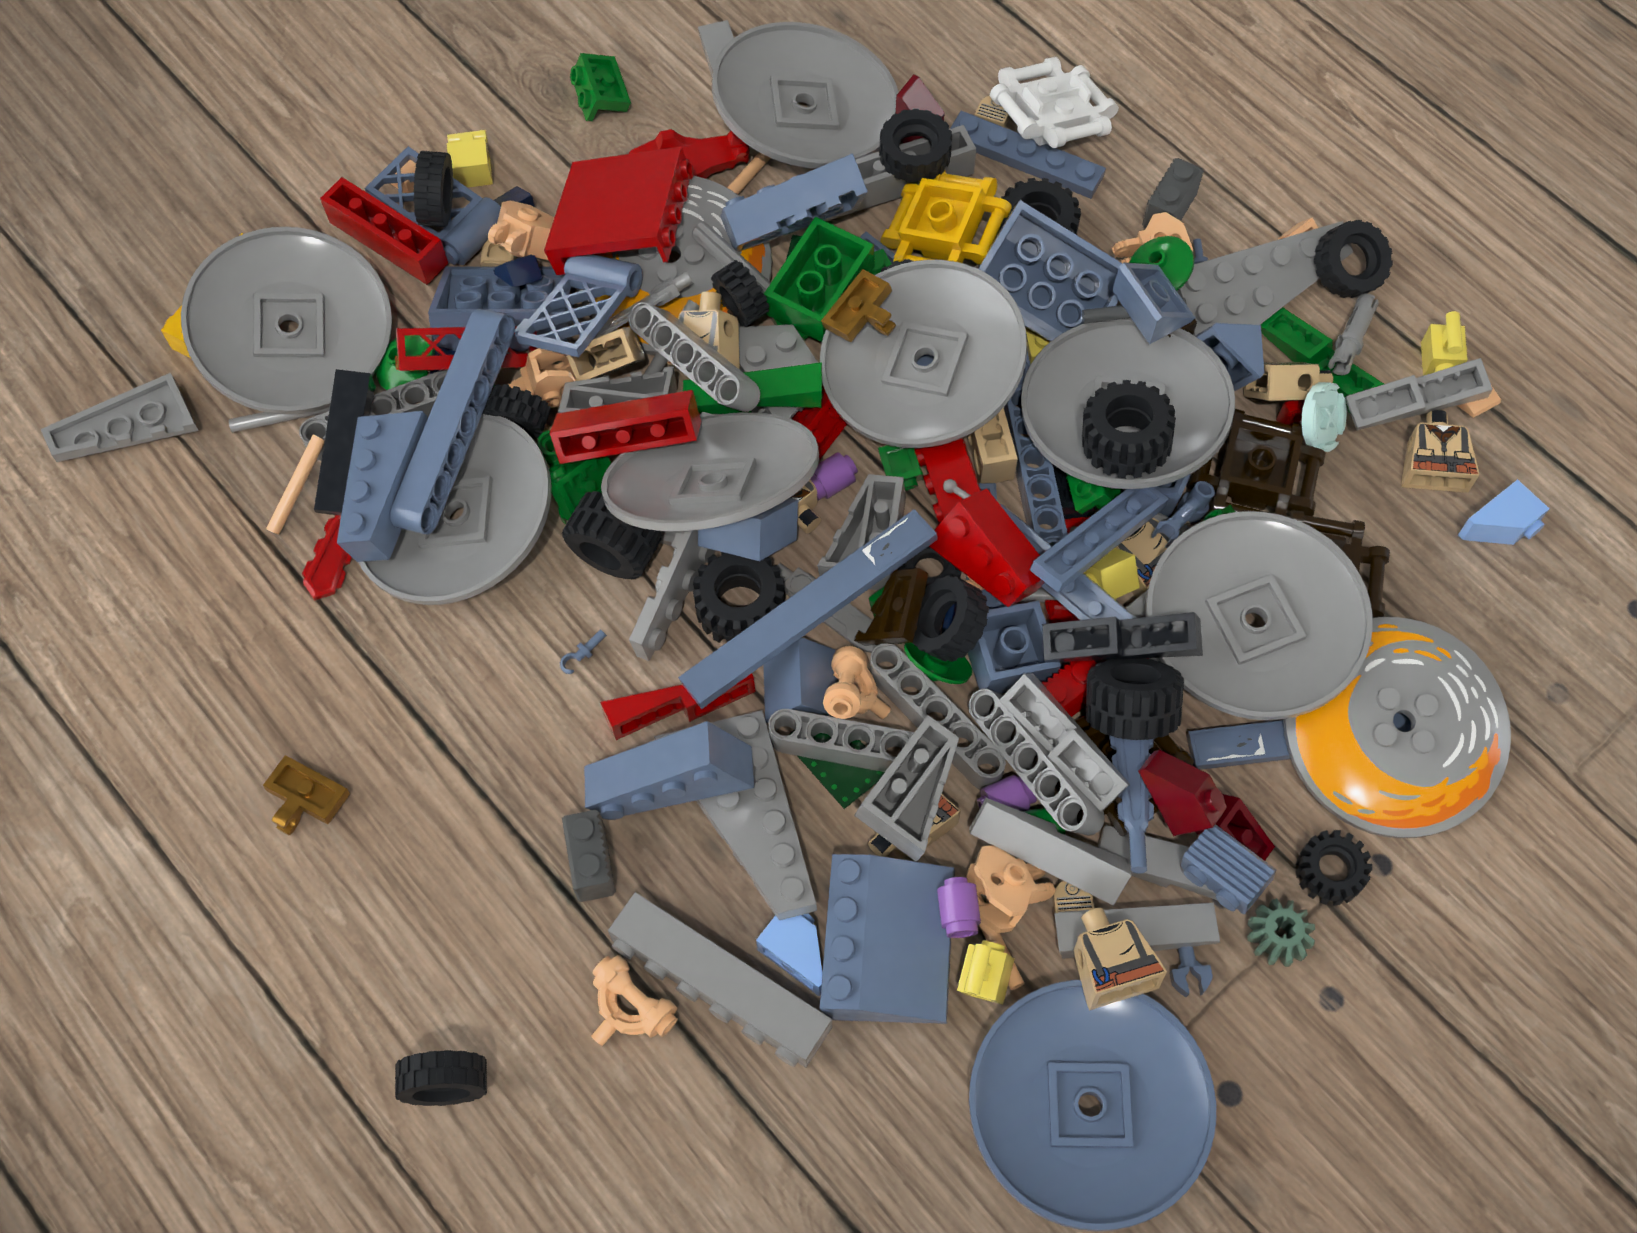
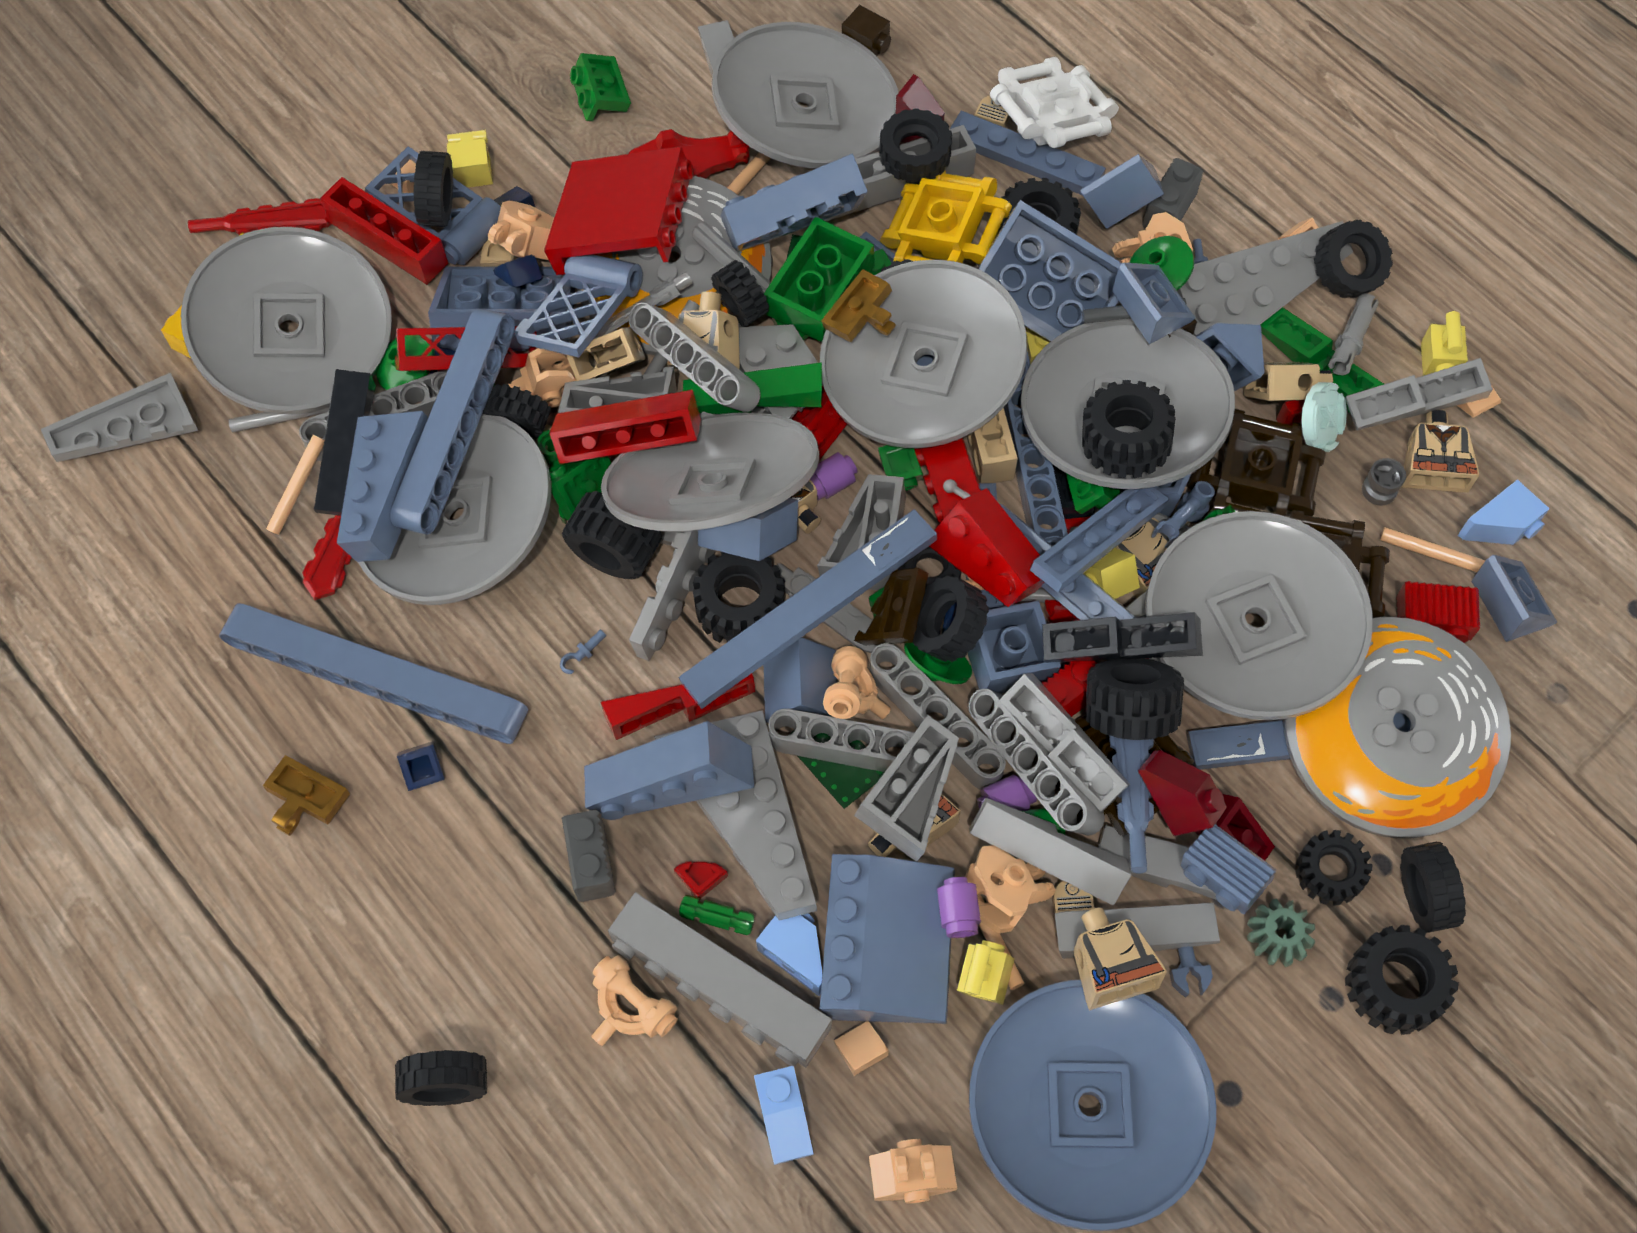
(289, 214): none -> red sword
(374, 673): none -> sand blue beam
(420, 766): none -> dark blue slope
(700, 876): none -> red tile
(717, 915): none -> green axle
(783, 1115): none -> light blue slope
(861, 1048): none -> light nougat slope
(868, 29): none -> dark brown brick
(912, 1172): none -> light nougat hinge
(1123, 190): none -> sand blue slope
(1383, 481): none -> flat silver wheel
(1422, 958): none -> black tyre
(1431, 549): none -> light nougat bar
(1433, 886): none -> black tyre
(1442, 606): none -> red brick
(1512, 598): none -> sand blue slope

